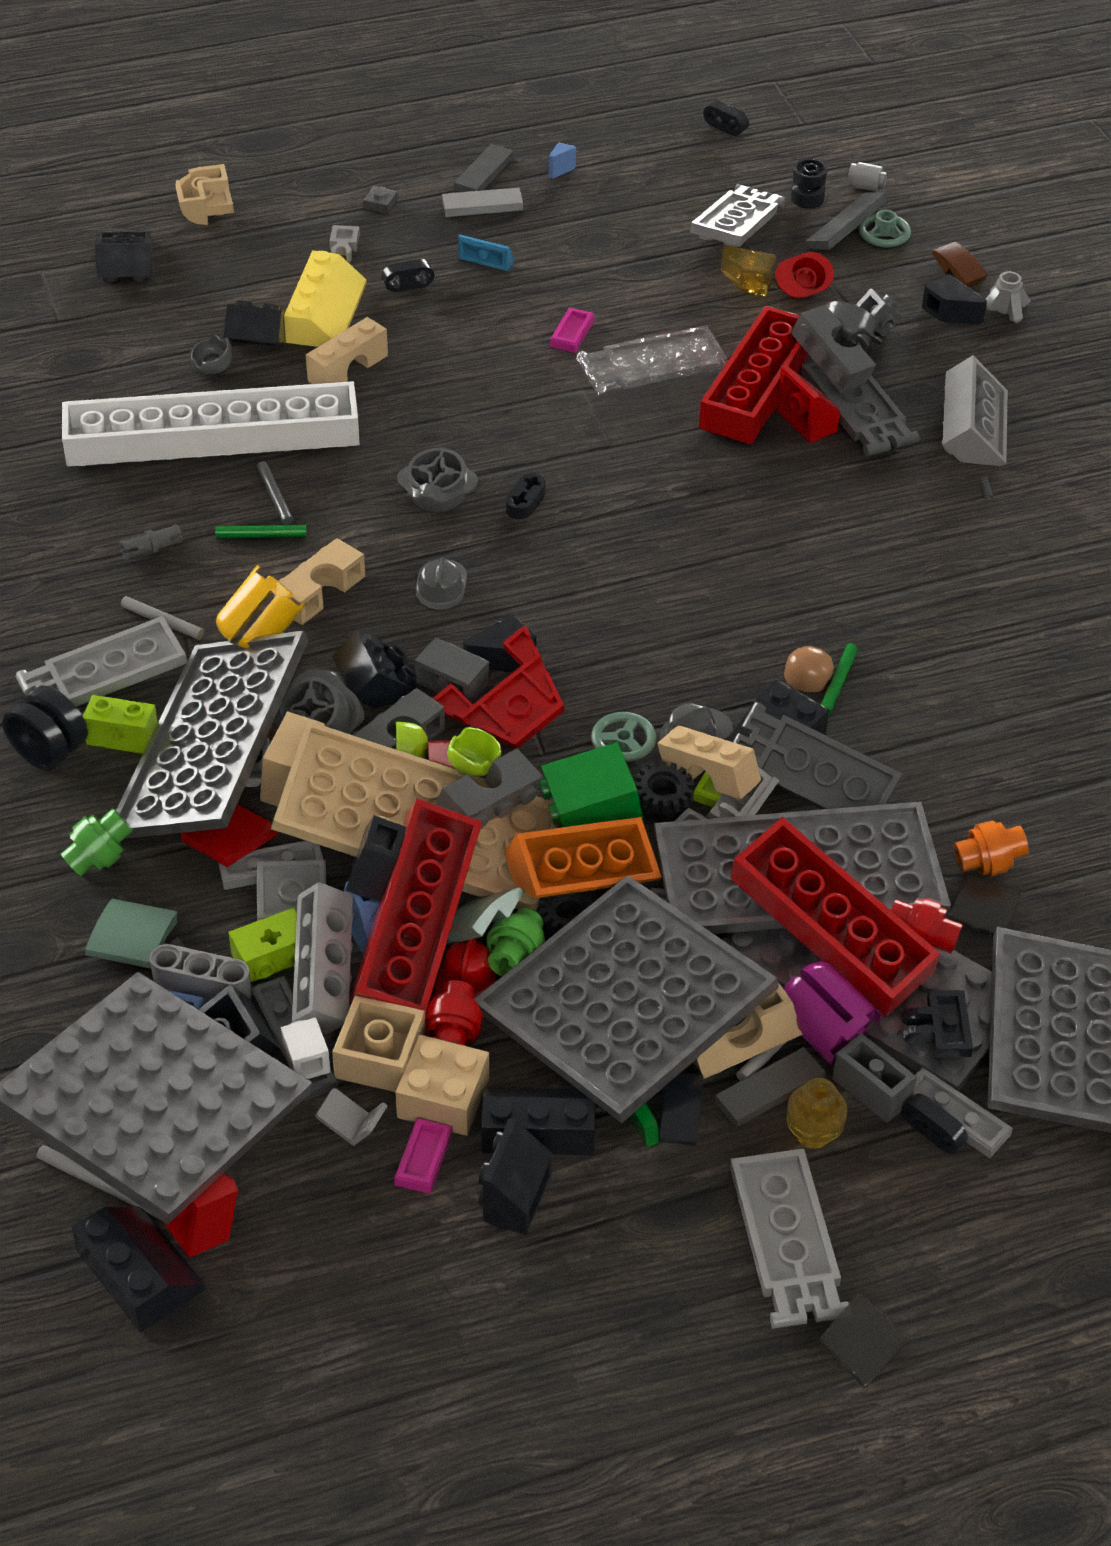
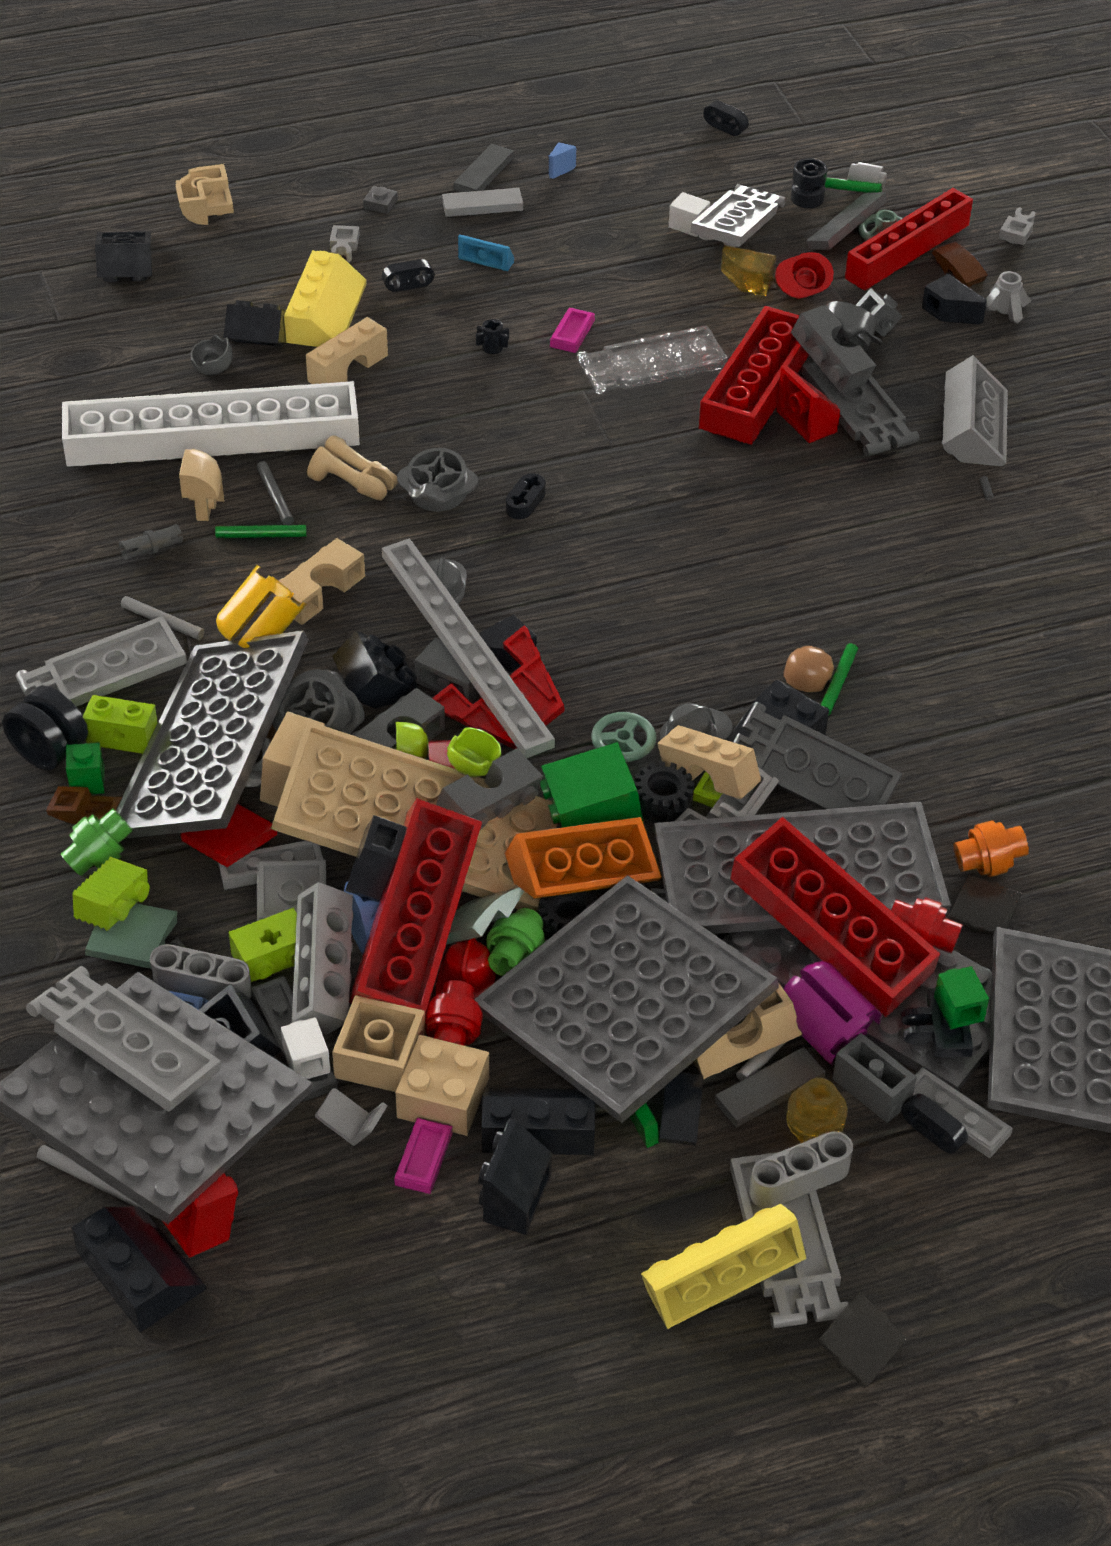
(74, 803): none -> reddish brown slope
(85, 767): none -> green brick
(110, 893): none -> lime brick
(125, 1038): none -> light grey hinge
(201, 482): none -> tan brick
(371, 481): none -> tan piece
(468, 649): none -> light grey plate
(492, 336): none -> black gear
(685, 211): none -> white brick
(724, 1264): none -> light yellow slope
(811, 1156): none -> light grey beam
(850, 185): none -> green bar
(908, 239): none -> red brick
(961, 997): none -> green brick
(1017, 228): none -> light grey plate

